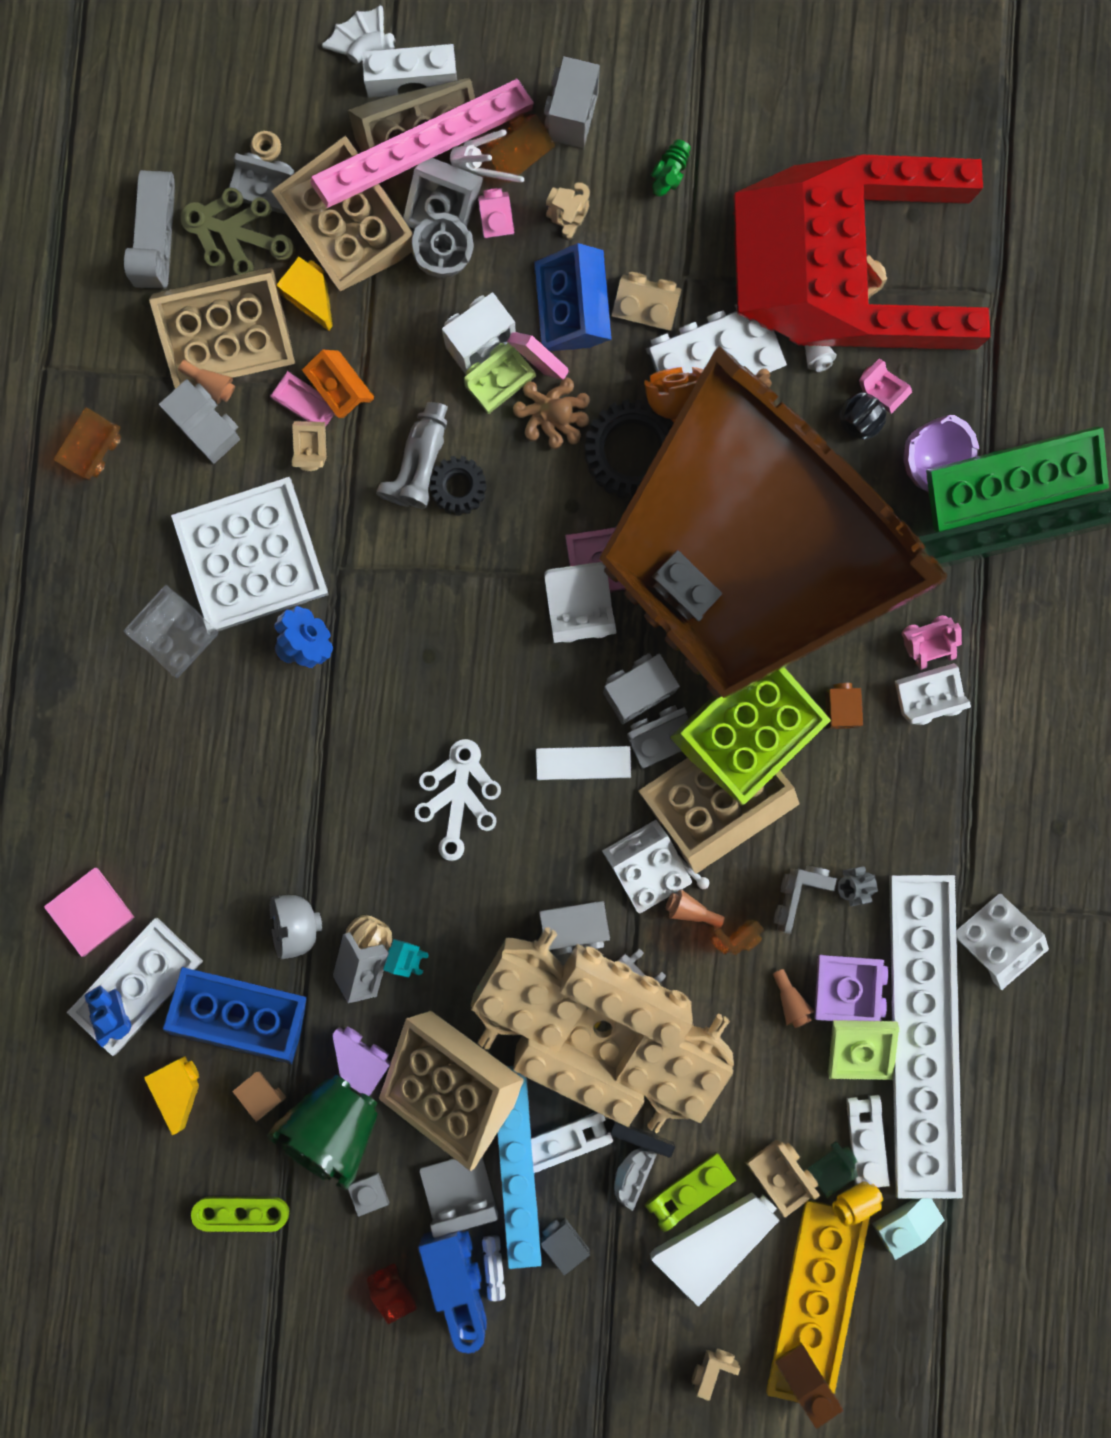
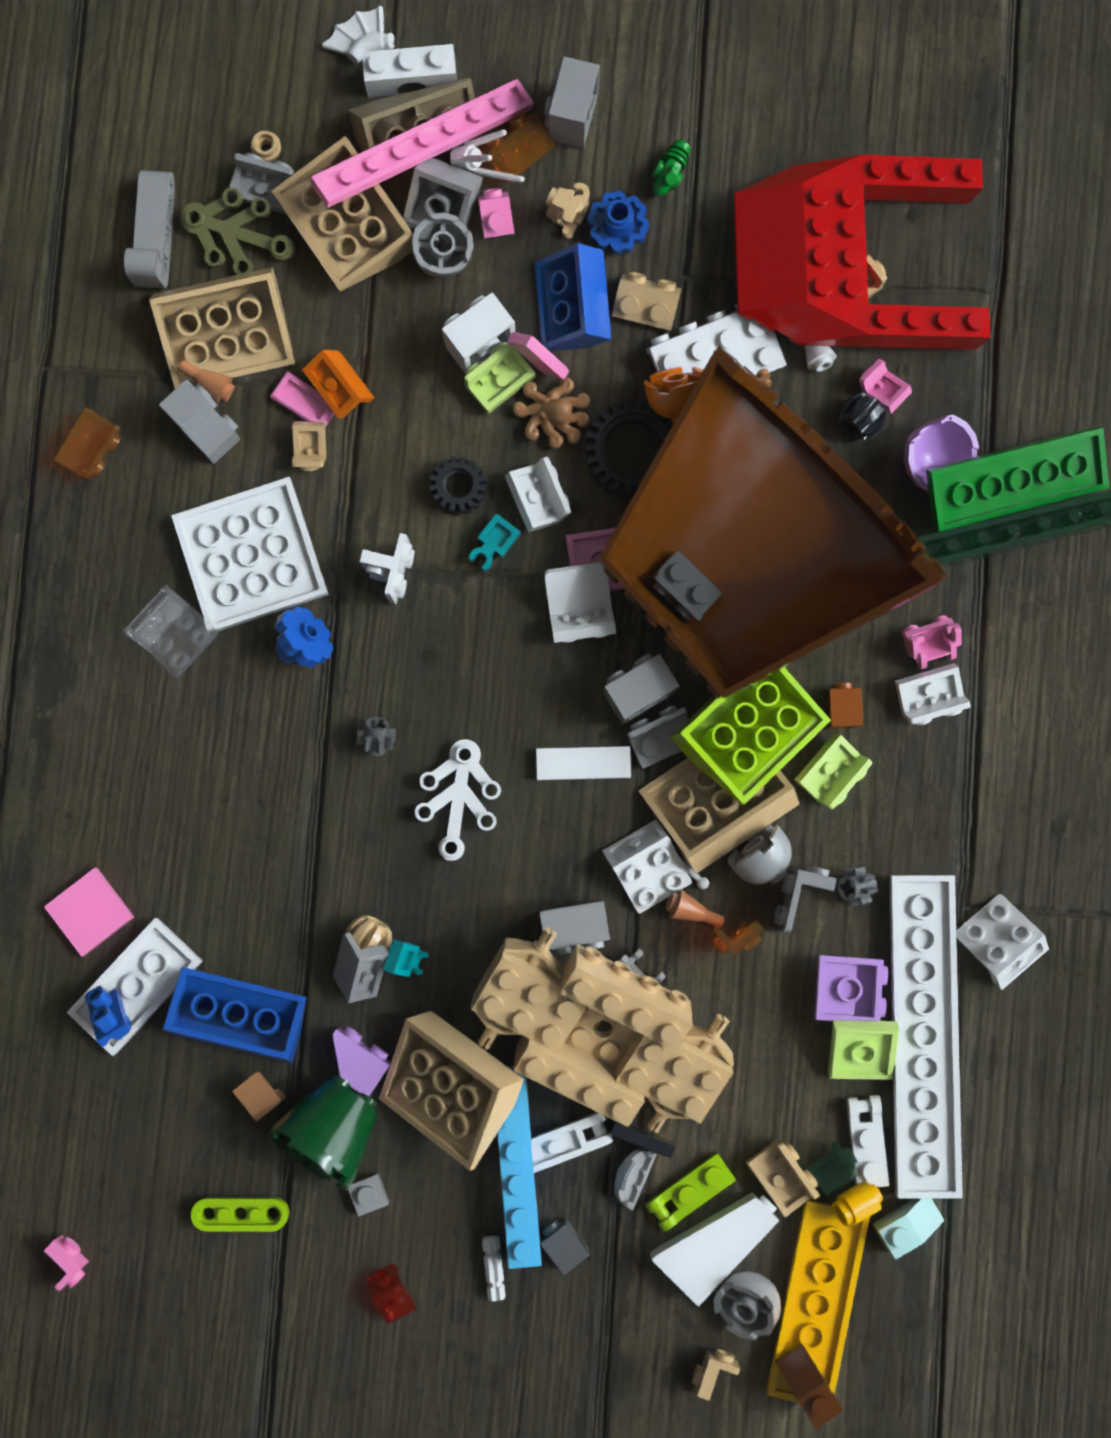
(68, 1257): none -> bright pink bracket
(174, 1092): yellow slope -> none
(293, 925): light grey cylinder -> none
(307, 290): yellow slope -> none
(376, 736): none -> dark grey gear
(389, 568): none -> white bracket
(418, 459): light grey piece -> none
(455, 1286): blue brick -> none
(458, 1196): light grey bracket -> none
(496, 538): none -> teal plate
(538, 495): none -> white bracket
(618, 222): none -> blue plant
(748, 1304): none -> light grey cylinder
(763, 857): none -> light grey cylinder
(795, 1007): nougat cone -> none
(833, 772): none -> yellowish green bracket

